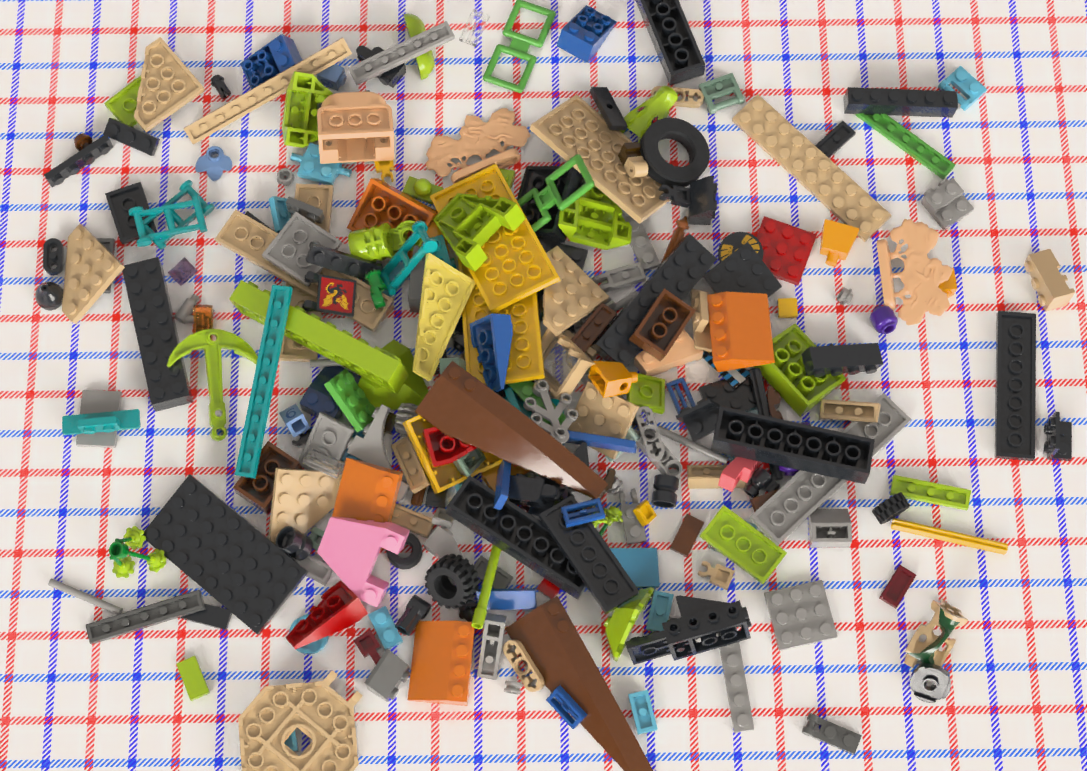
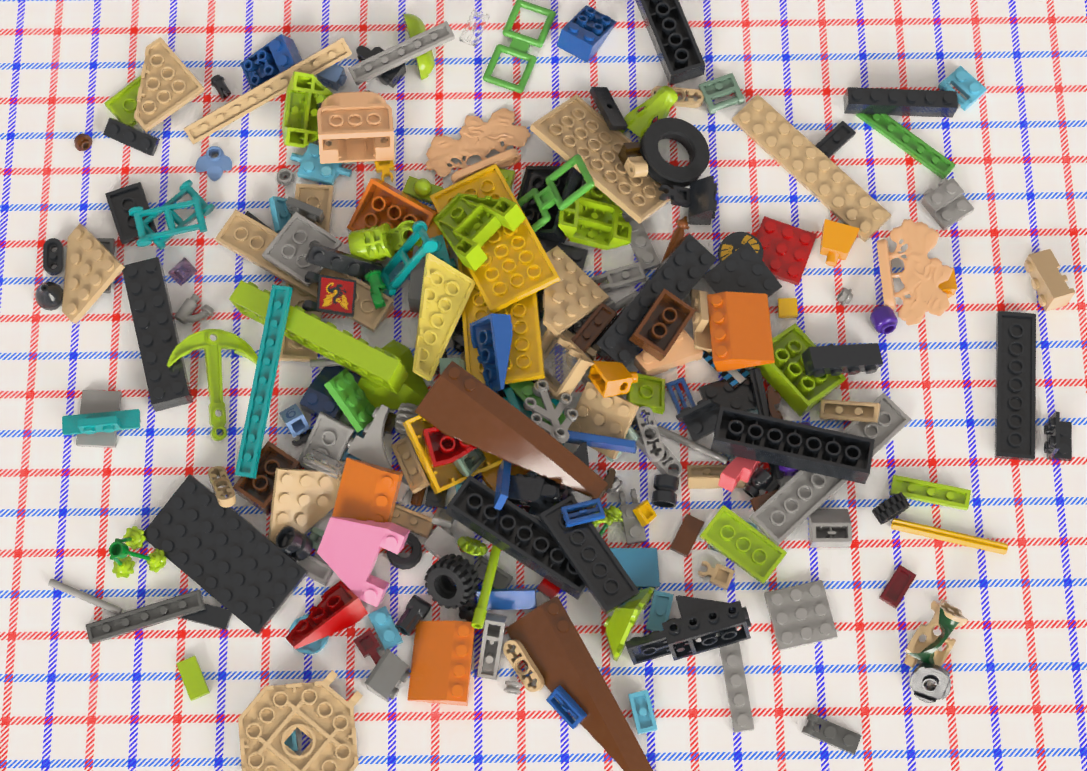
(79, 160): black plate -> none
(203, 318): clear orange slope -> none
(221, 492): none -> tan beam
(472, 546): none -> lime gear

